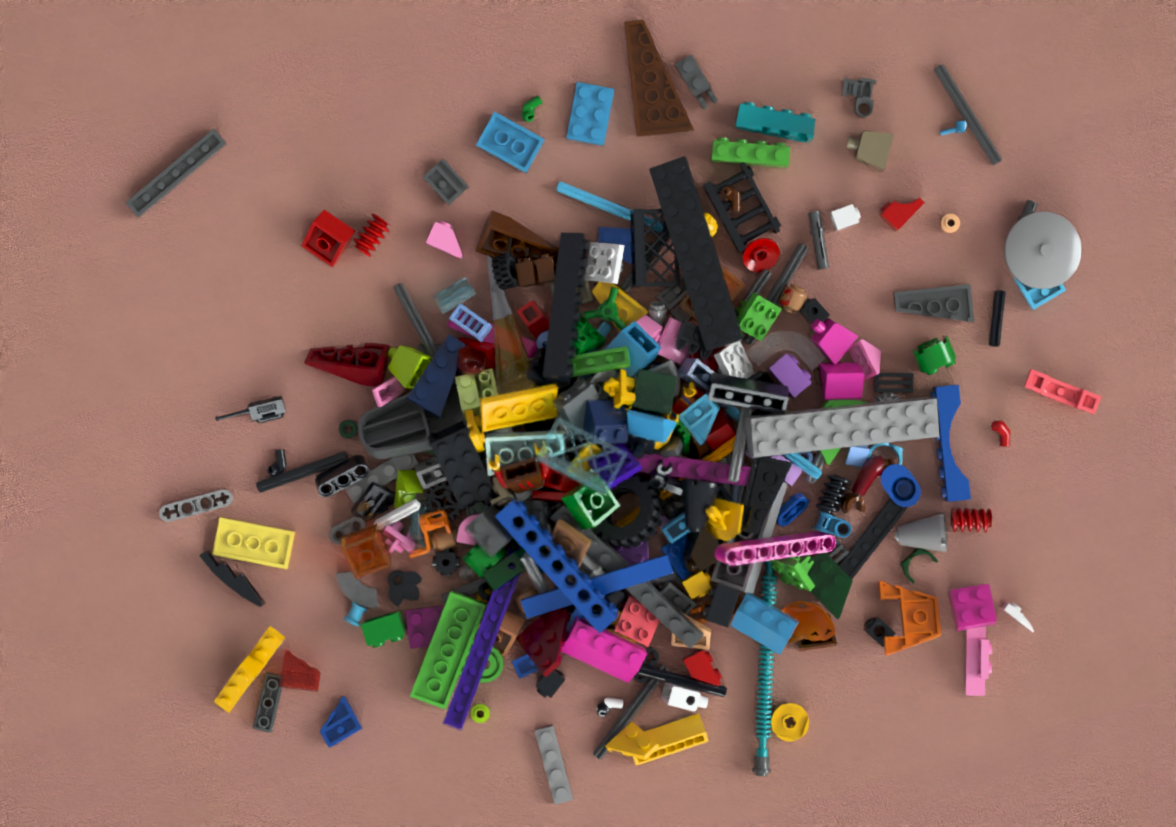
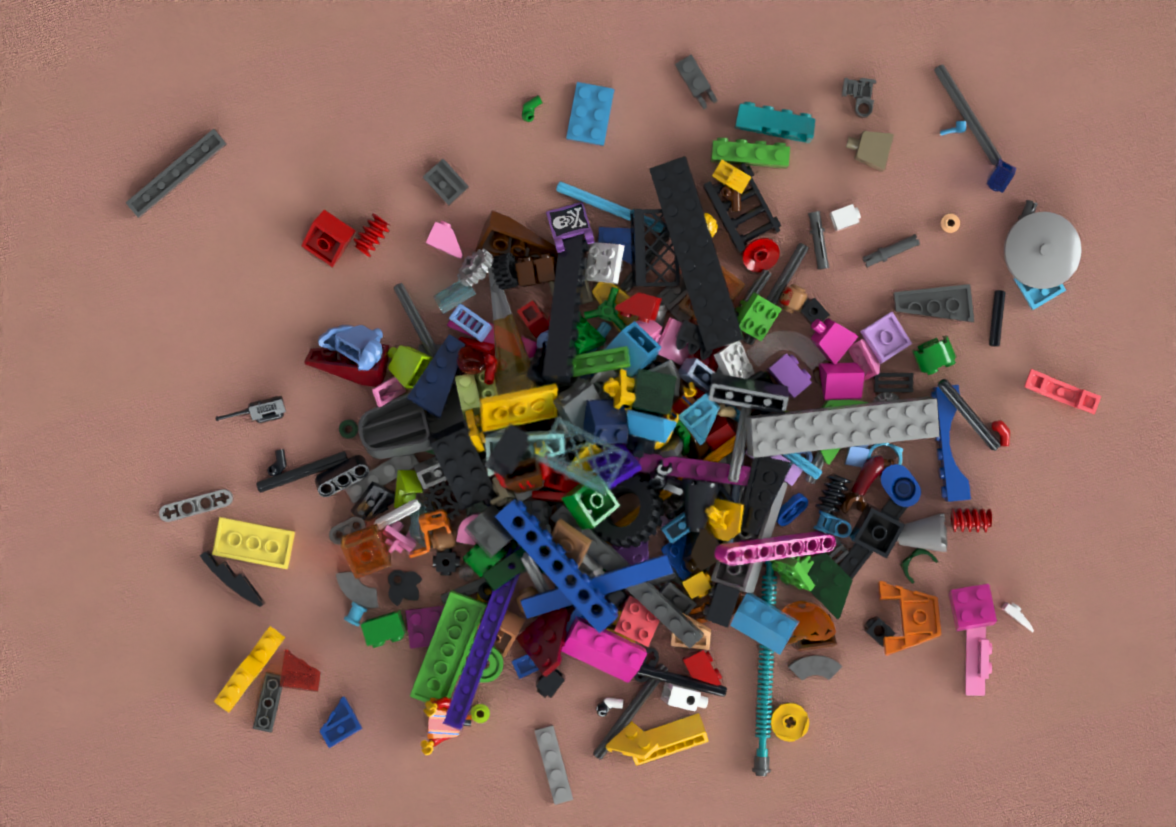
(355, 343): none -> medium blue torso
(437, 731): none -> torso
(475, 267): none -> light grey gear
(491, 364): none -> red arm
(505, 454): none -> black brick
(510, 142): dark azure plate -> none
(569, 222): none -> flag
(640, 305): none -> red slope
(653, 93): reddish brown wing -> none
(727, 411): none -> tan arm
(731, 176): none -> yellow hips
(815, 665): none -> flat silver tile
(877, 530): none -> black brick
(883, 254): none -> dark grey pin
(886, 337): none -> lavender plate
(898, 214): red arch -> none
(969, 414): none -> black axle
(1000, 176): none -> clear blue brick

